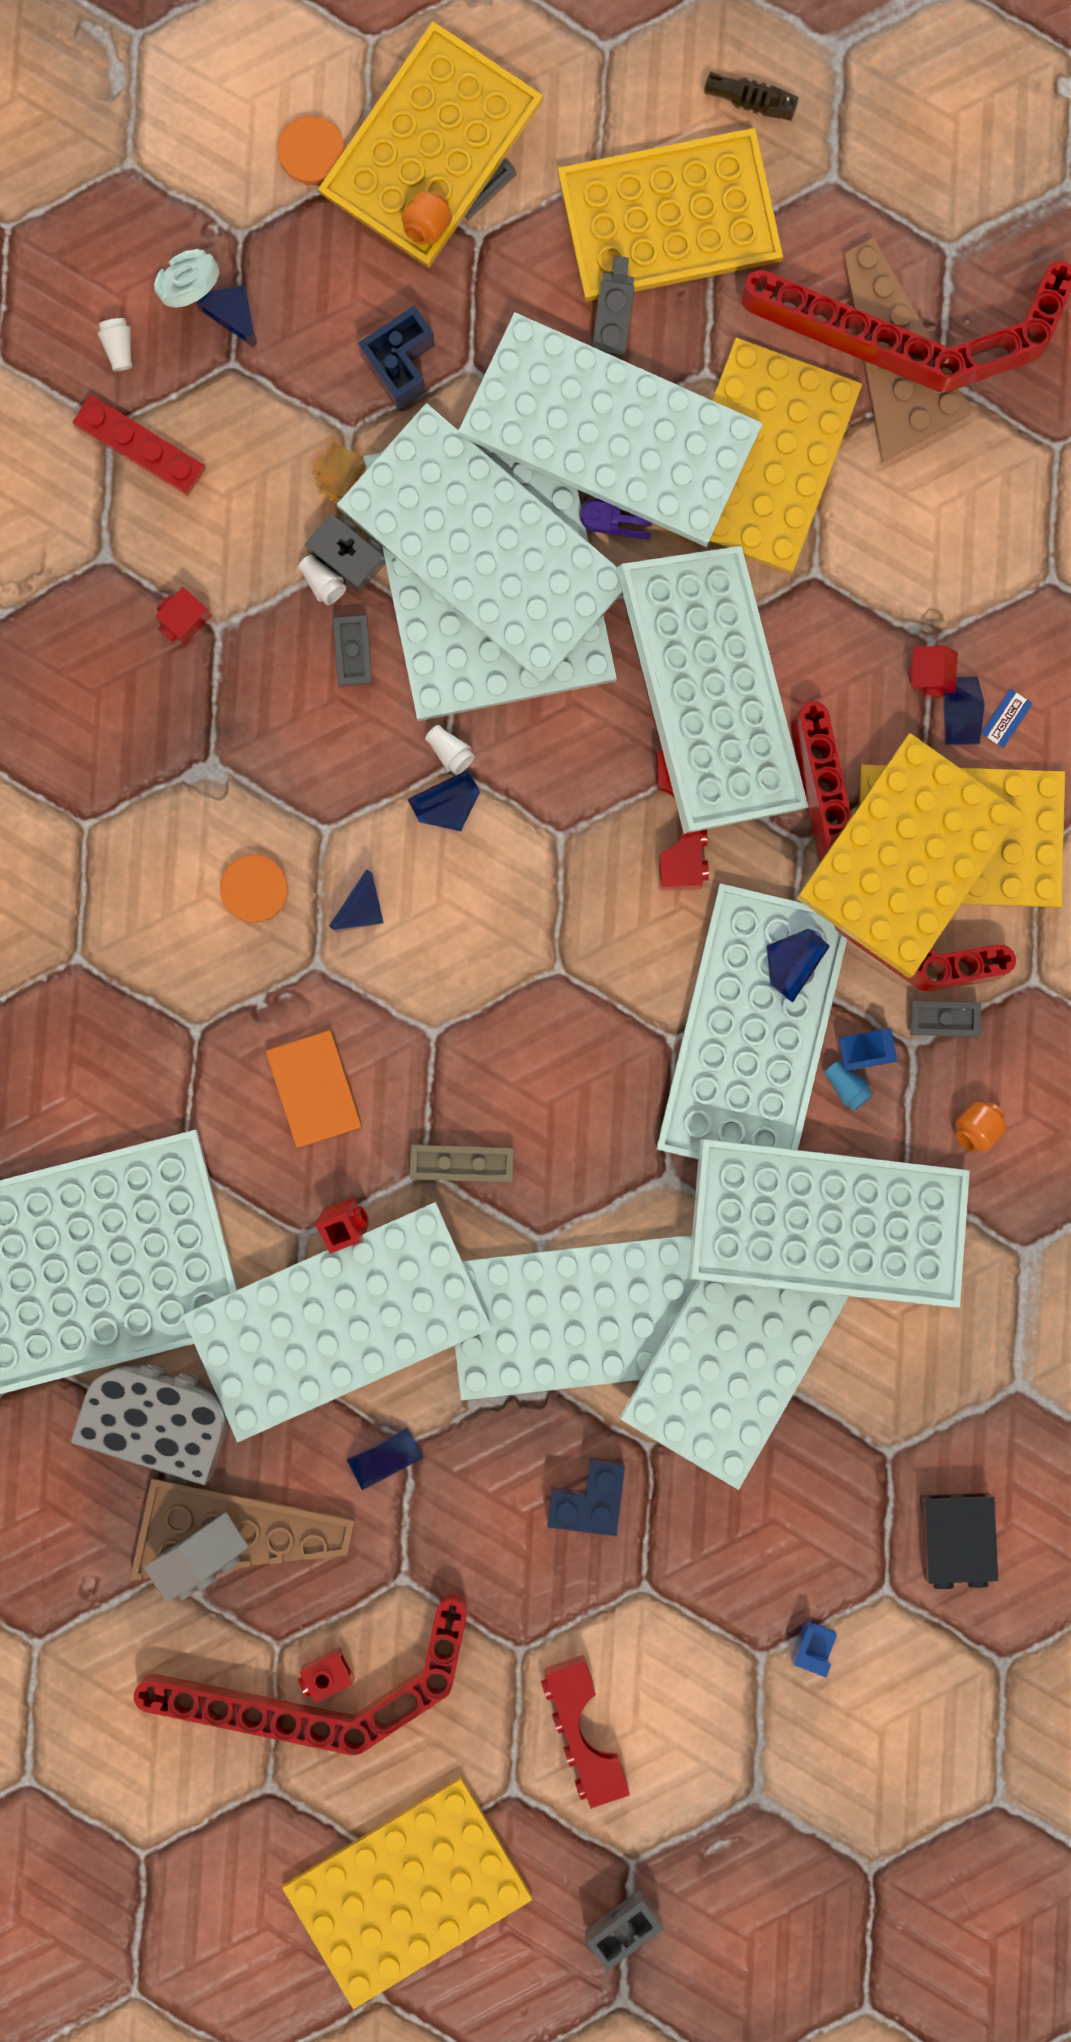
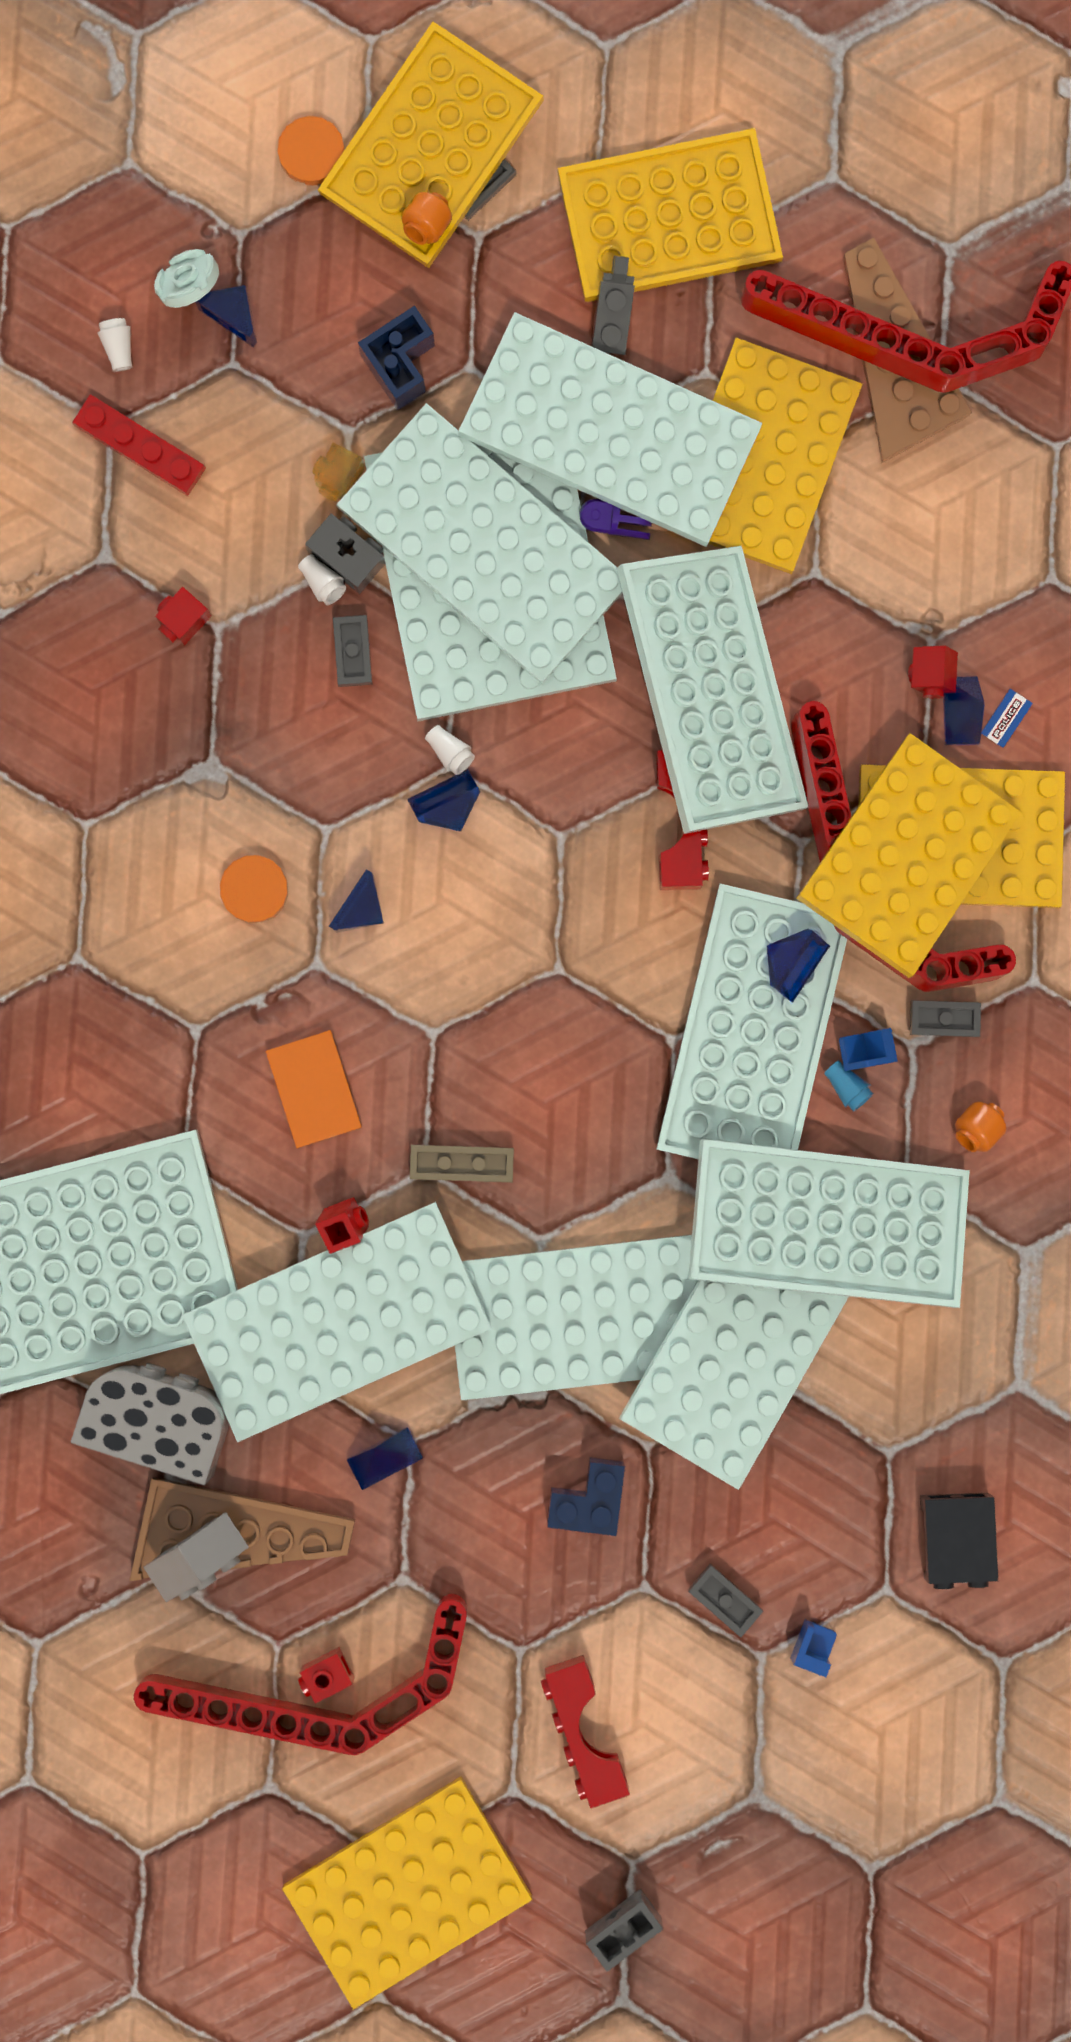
(725, 1600): none -> dark grey plate
(753, 96): dark brown hinge -> none

